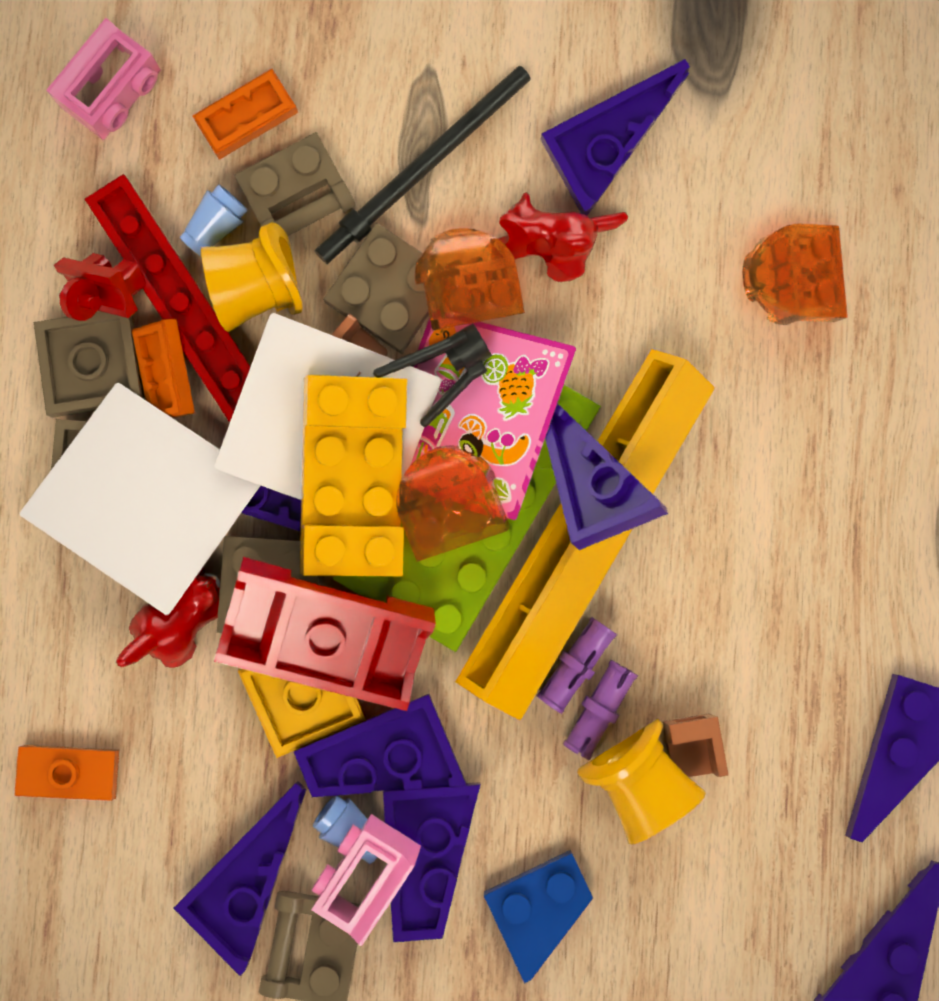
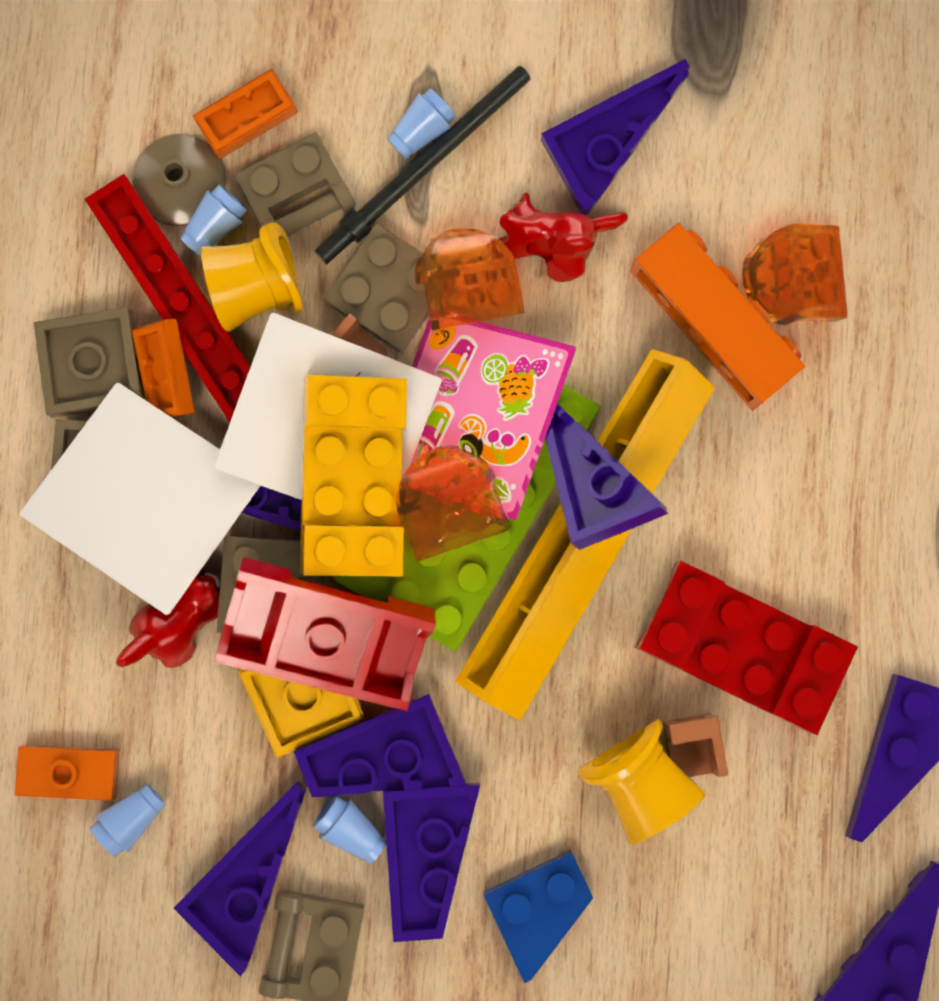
(98, 287): red hips -> none
(112, 104): bright pink window -> none
(127, 820): none -> light blue cone
(177, 200): none -> dark tan dish
(385, 843): bright pink window -> none
(421, 123): none -> light blue cone
(463, 350): pearl dark grey plant -> none
(576, 665): medium lavender pin -> none
(600, 710): medium lavender pin -> none
(717, 315): none -> orange brick
(747, 648): none -> red piece

